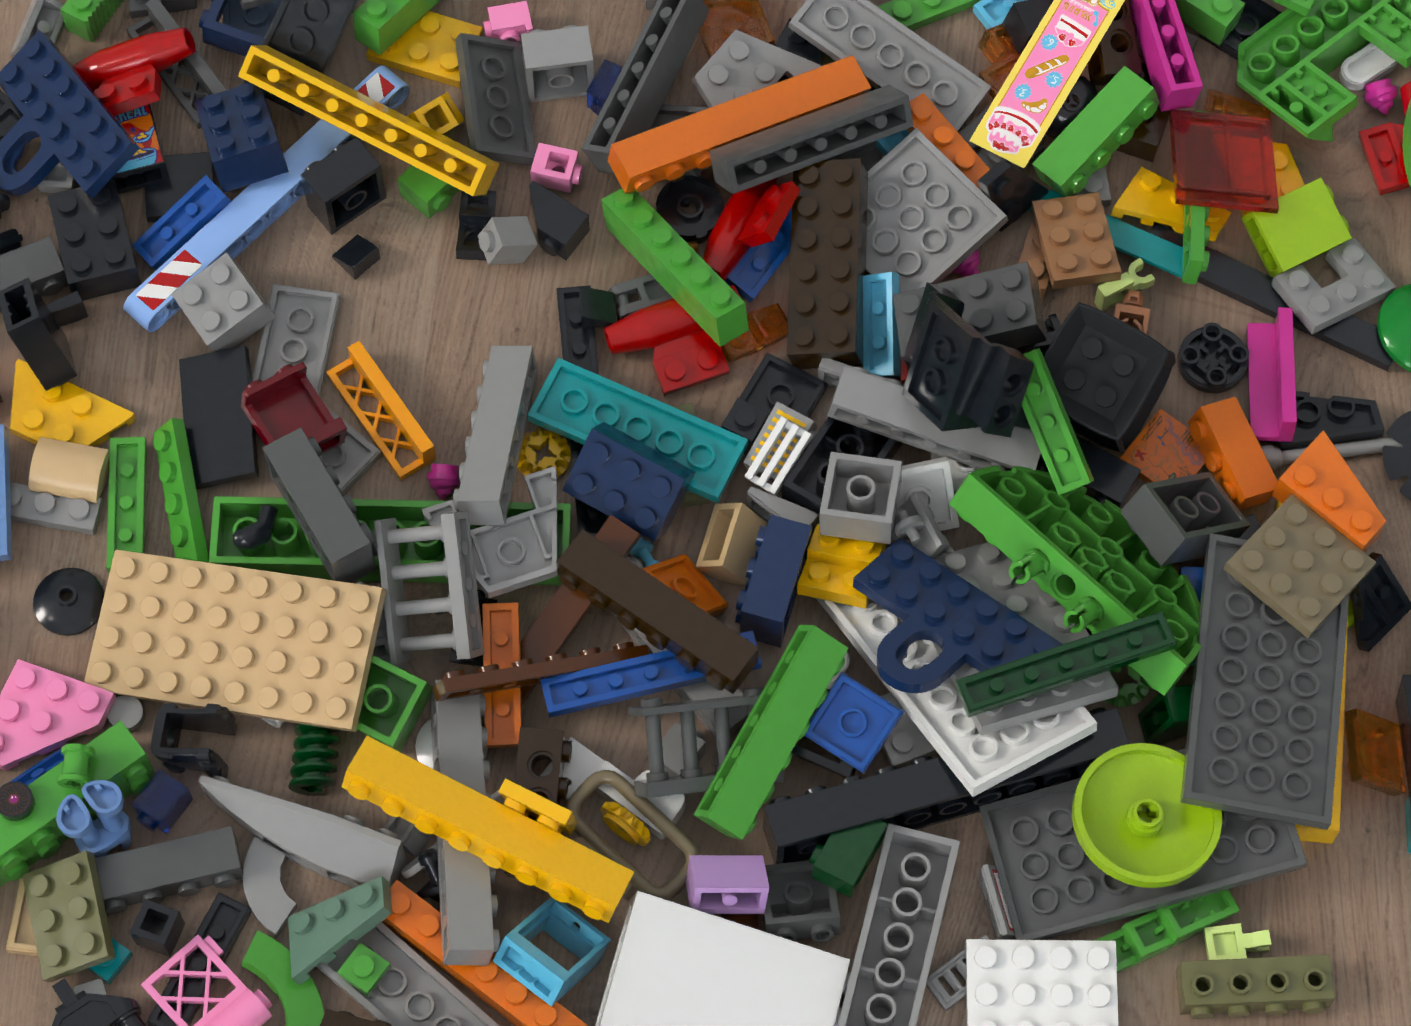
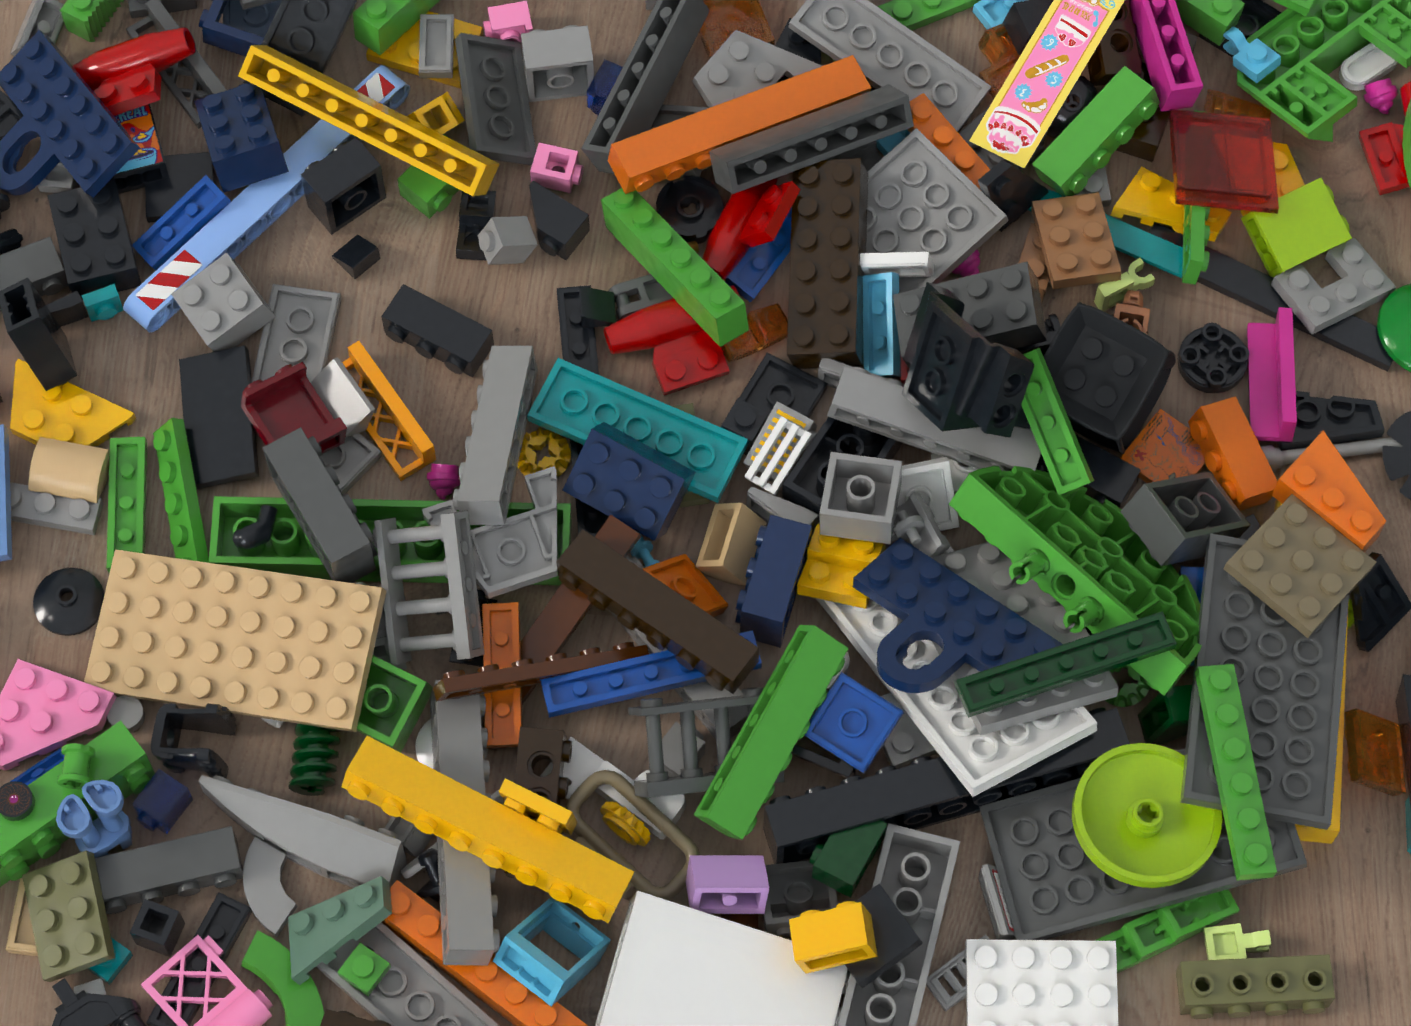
(103, 303): none -> teal plate
(343, 397): none -> slope
(436, 46): none -> light grey tile
(437, 331): none -> black brick
(832, 937): none -> yellow brick
(892, 937): none -> black tile
(904, 263): none -> white tile
(1235, 772): none -> bright green plate
(1252, 58): none -> medium azure plate

